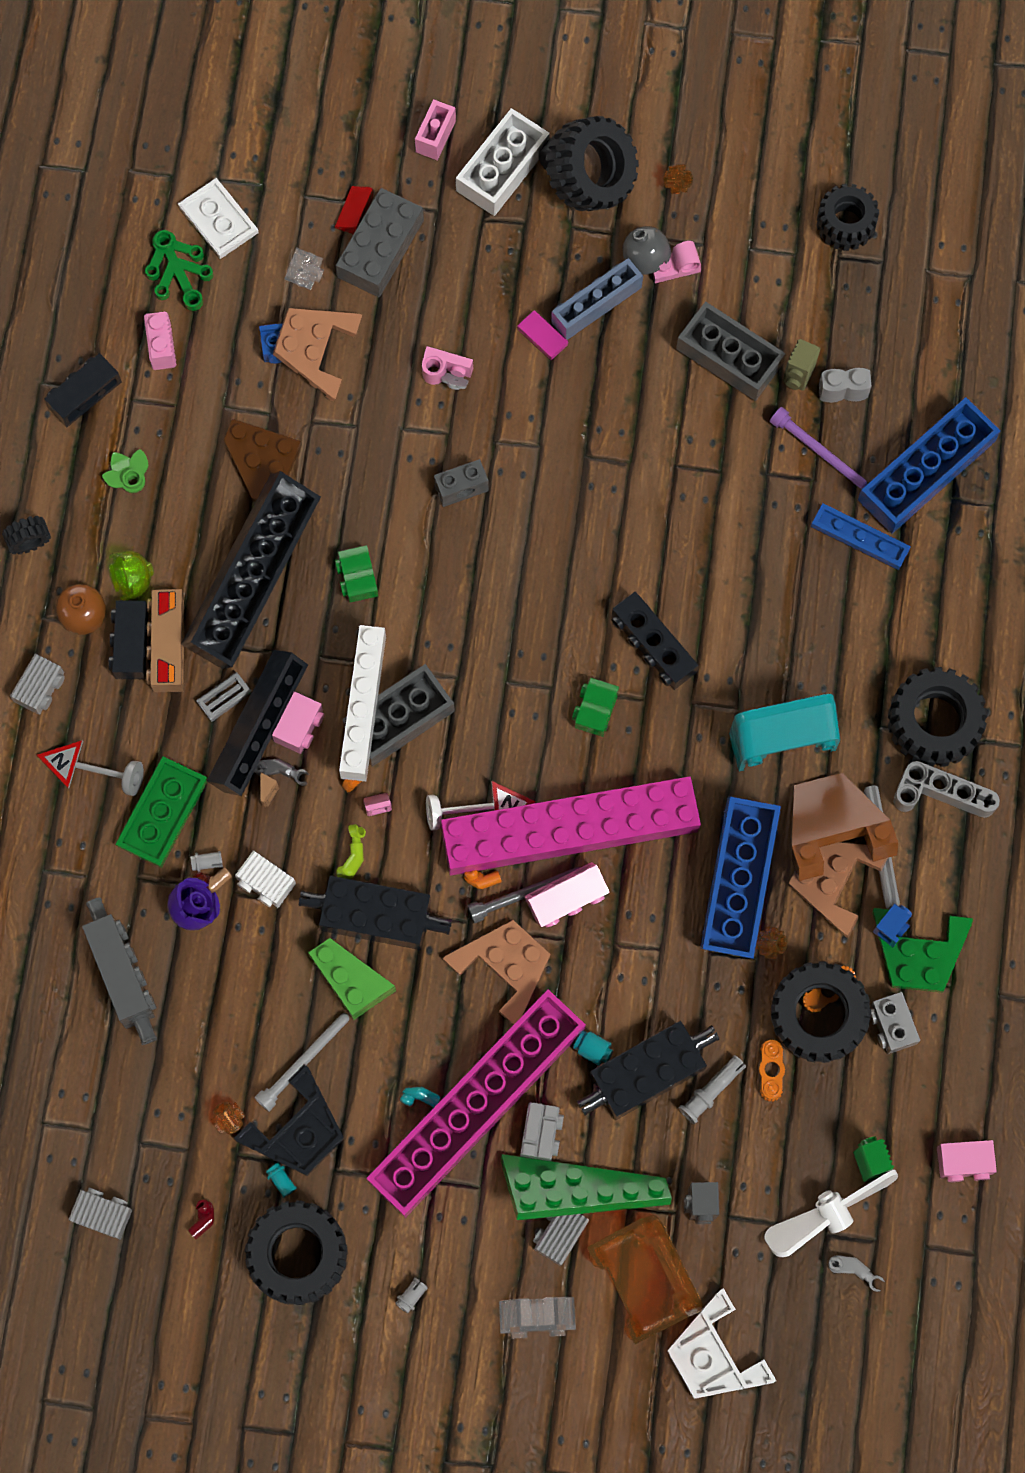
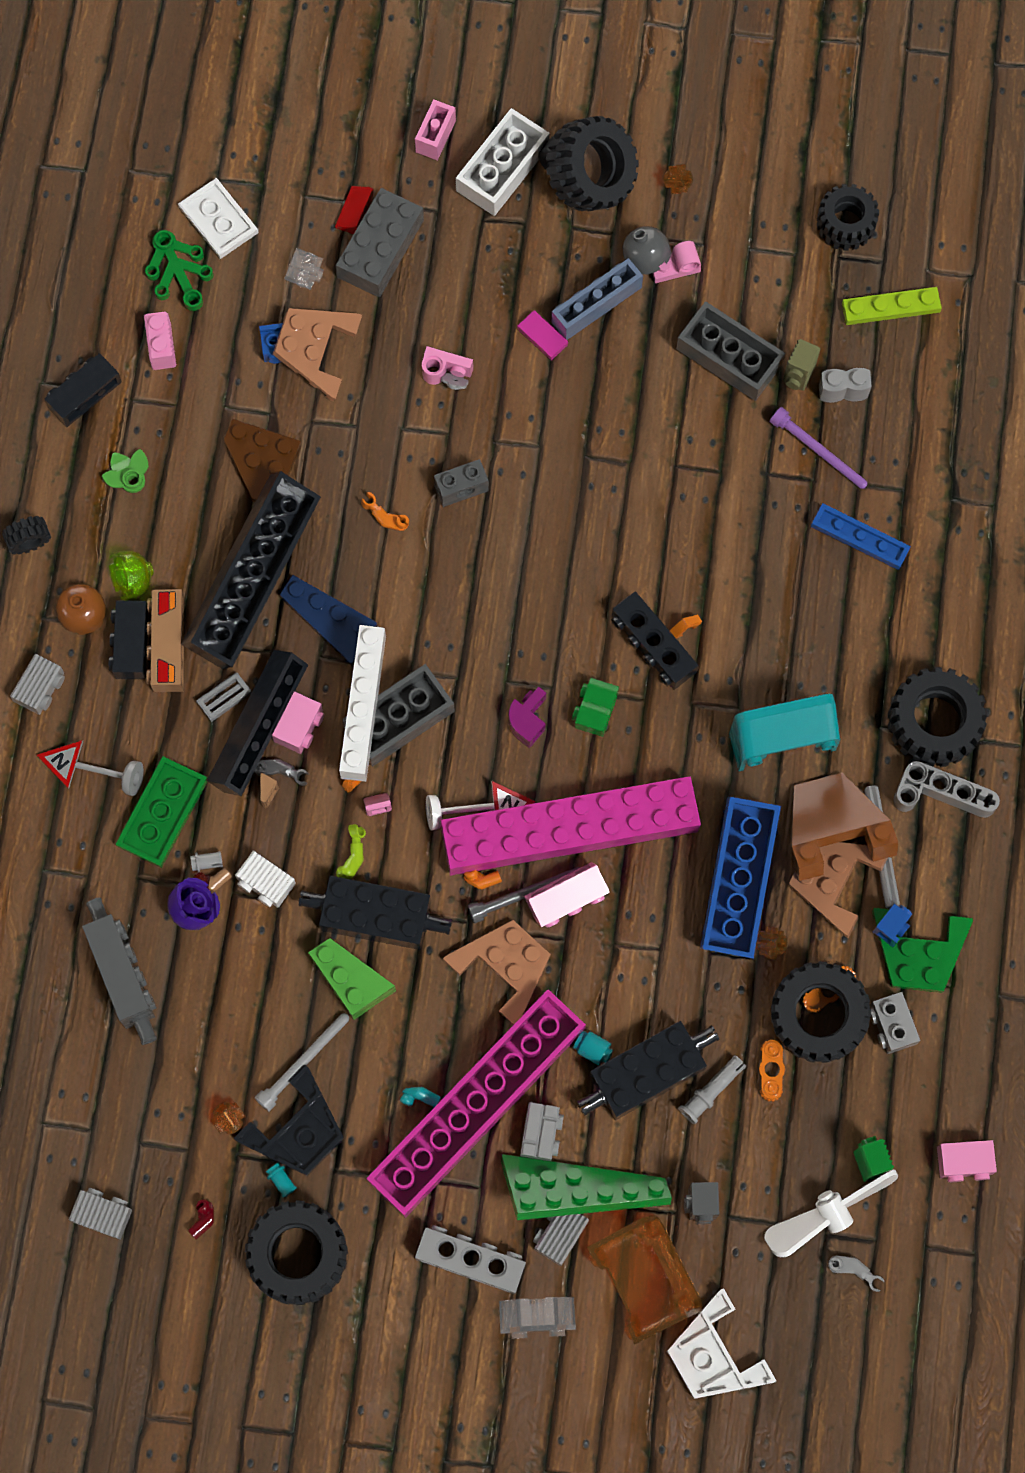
(327, 616): none -> dark blue wing
(357, 573): green brick -> none
(386, 520): none -> orange arm
(411, 1295): light grey pin -> none
(429, 1253): none -> light grey brick
(523, 721): none -> magenta brick
(684, 624): none -> orange tile
(891, 305): none -> lime plate
(928, 465): blue brick -> none

